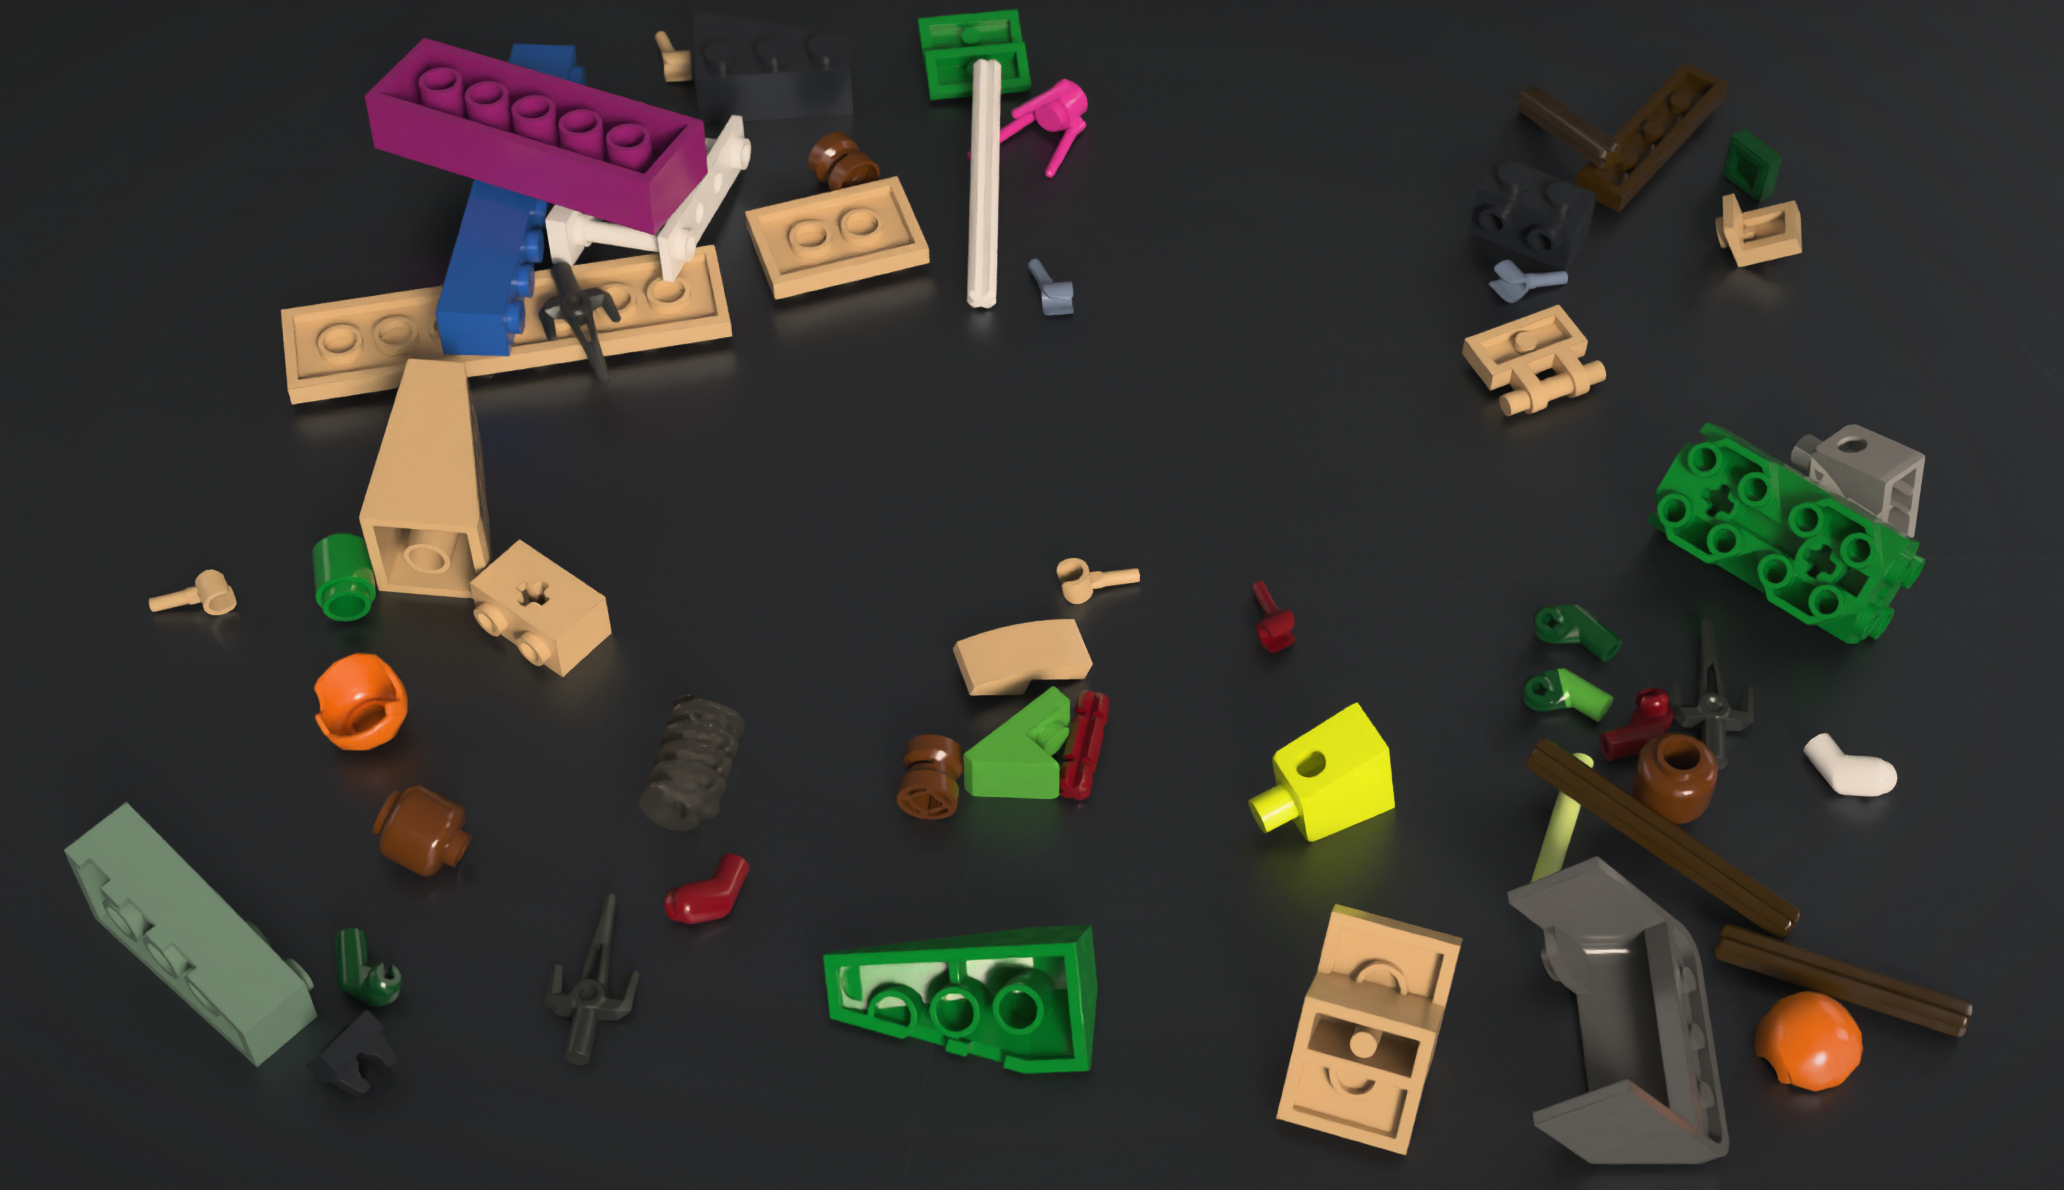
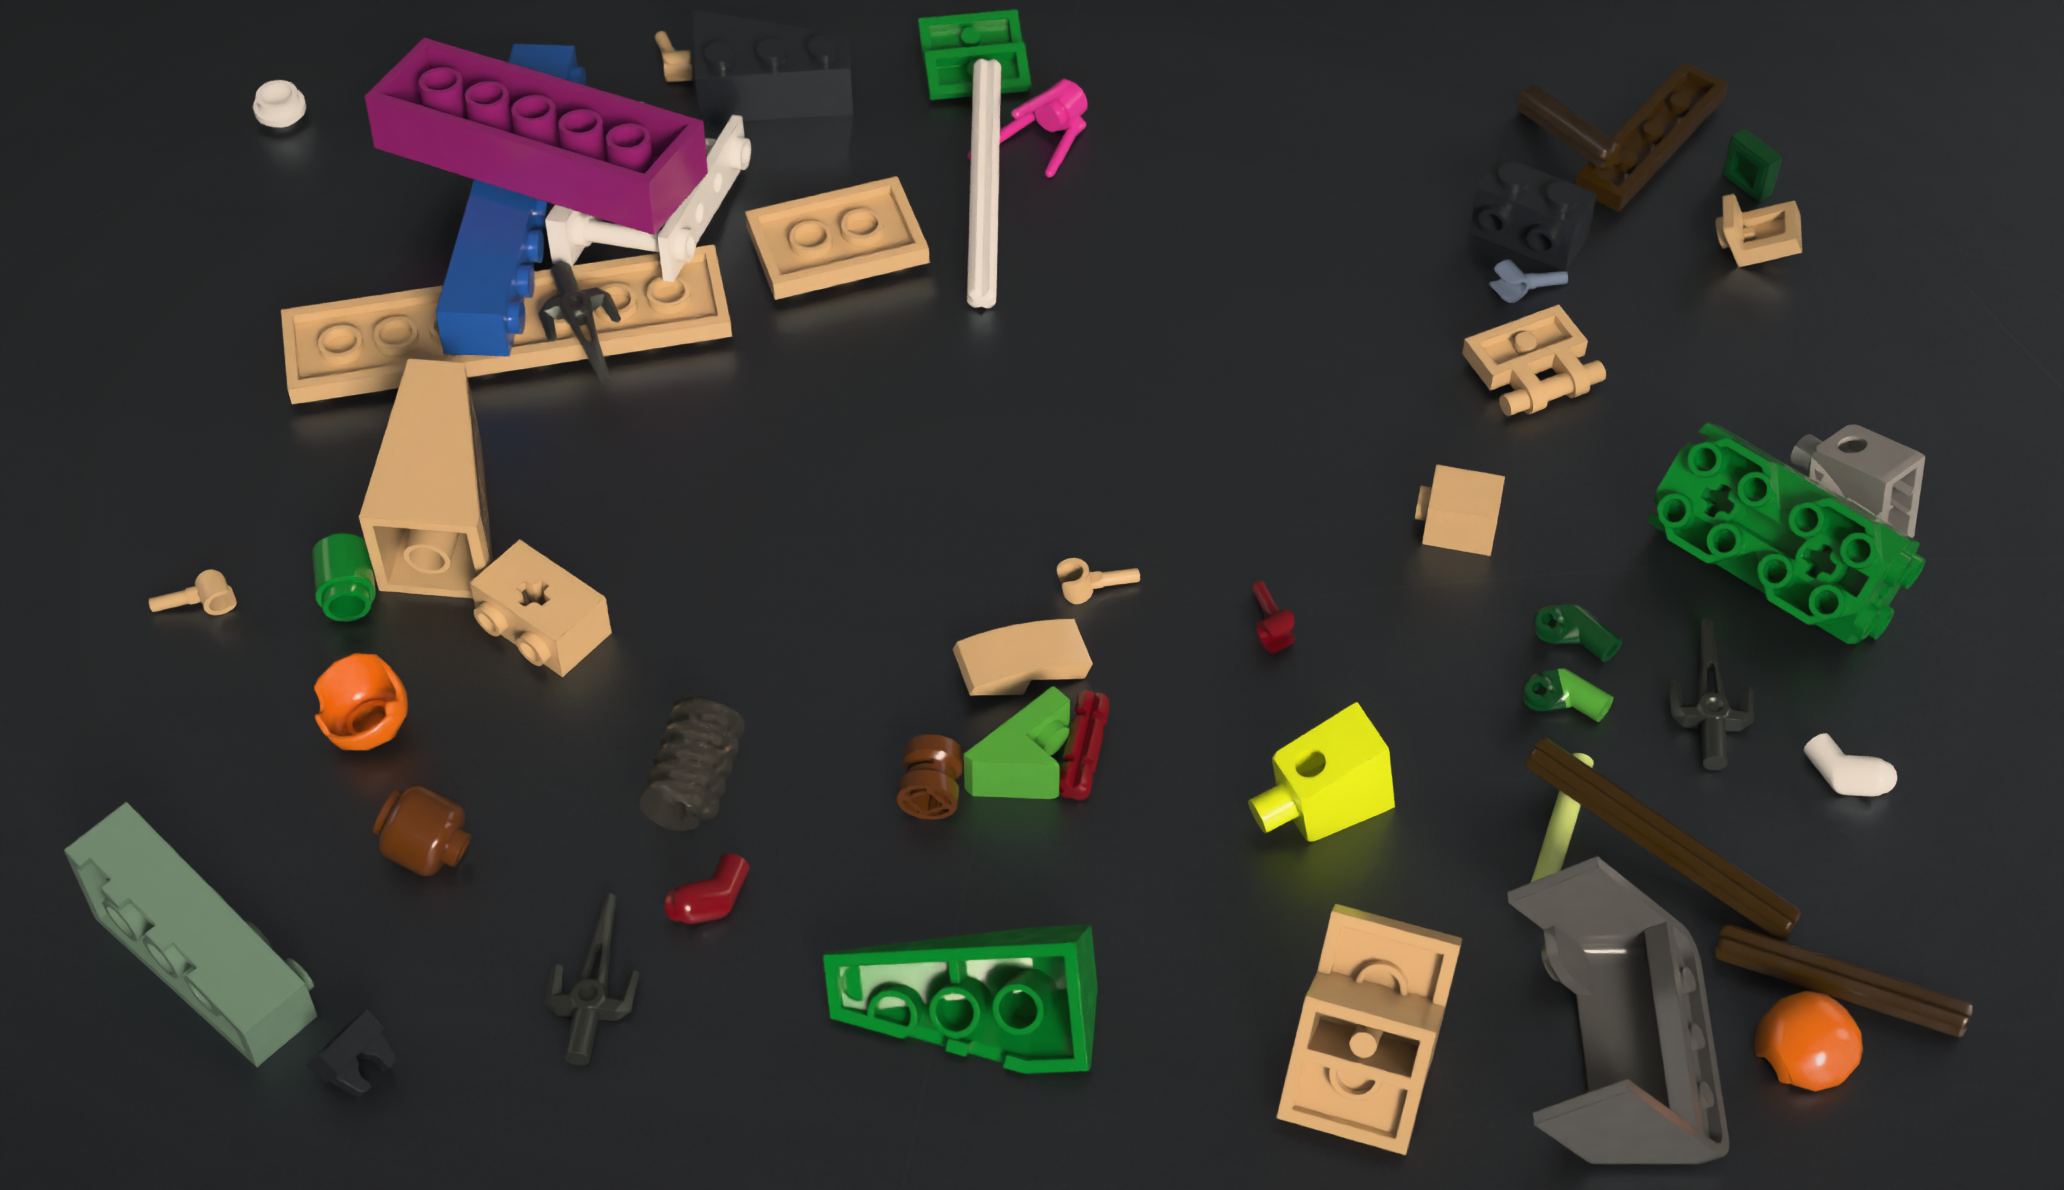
(278, 104): none -> white plate
(358, 976): dark green arm -> none
(840, 164): reddish brown wheel -> none
(1055, 296): sand blue hand -> none
(1460, 509): none -> tan brick
(1648, 720): dark red arm -> none
(1675, 776): reddish brown head -> none

